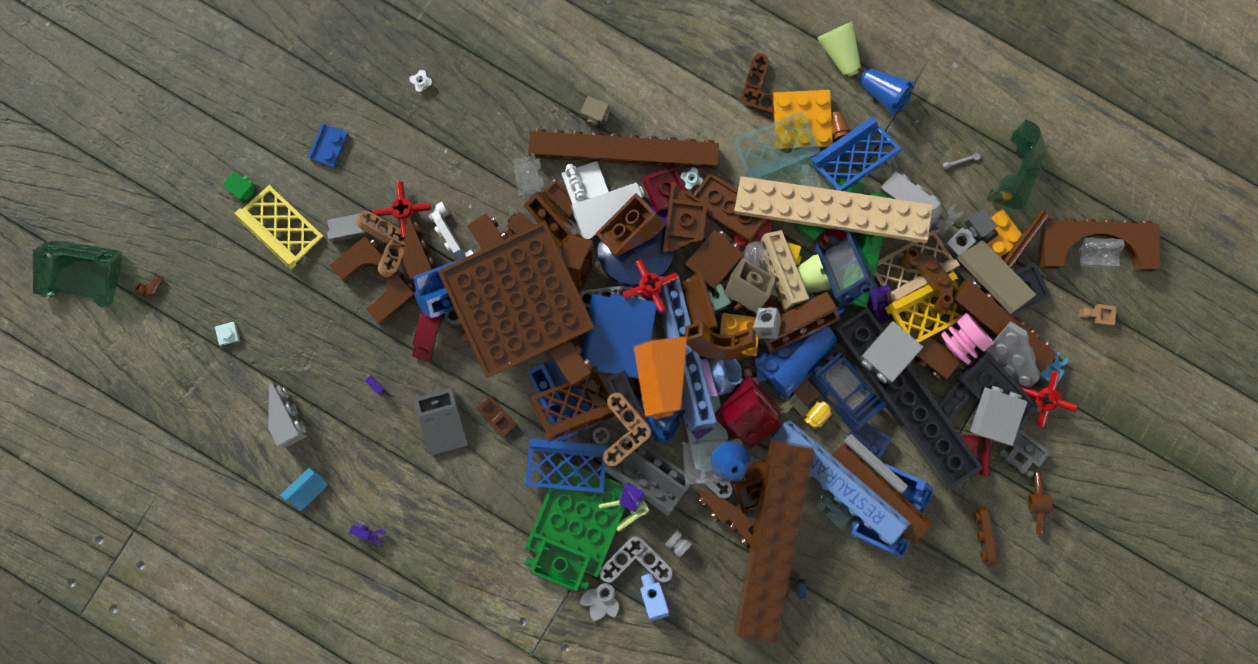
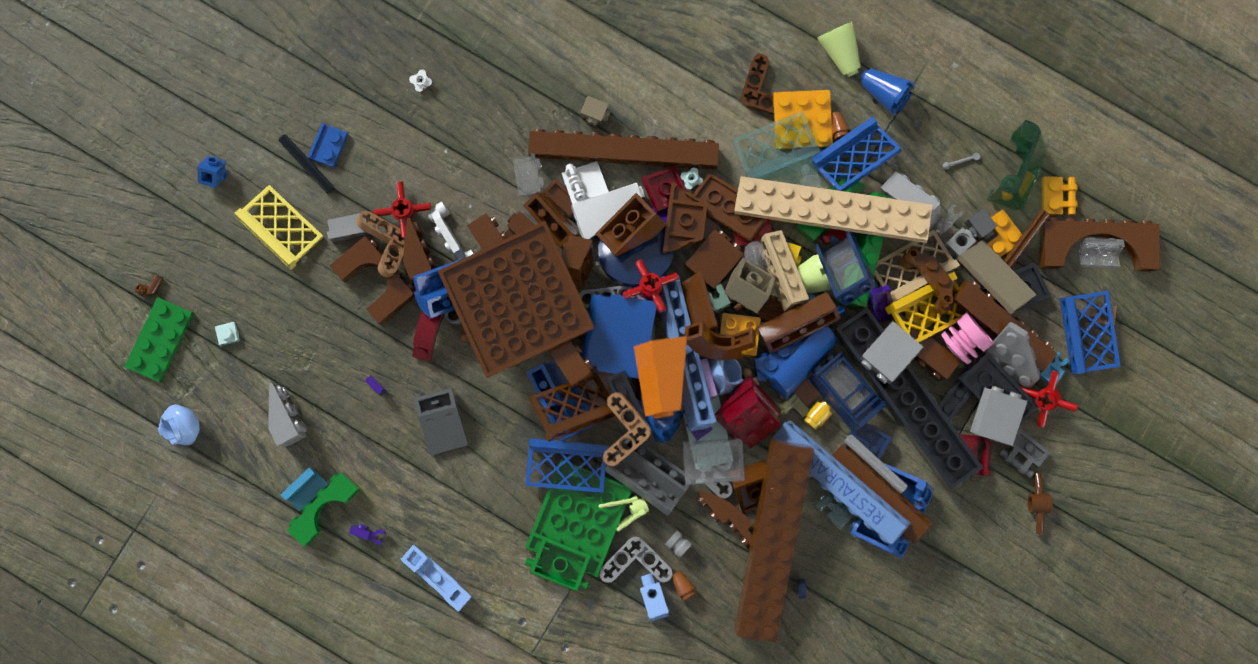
(76, 270): clear green windscreen -> none
(159, 340): none -> green plate
(179, 425): none -> light blue helmet
(212, 171): none -> blue brick
(240, 186): green brick -> none
(302, 159): none -> black axle
(306, 527): none -> green arch
(436, 577): none -> light blue slope
(496, 416): reddish brown slope -> none
(598, 603): light grey plate -> none
(604, 440): light grey bush -> none
(631, 497): dark purple slope -> none
(683, 586): none -> dark orange cone
(730, 461): blue cone -> none
(767, 323): light grey brick -> none
(985, 536): reddish brown plate -> none
(1053, 195): none -> light orange plate
(1074, 336): none -> blue fence

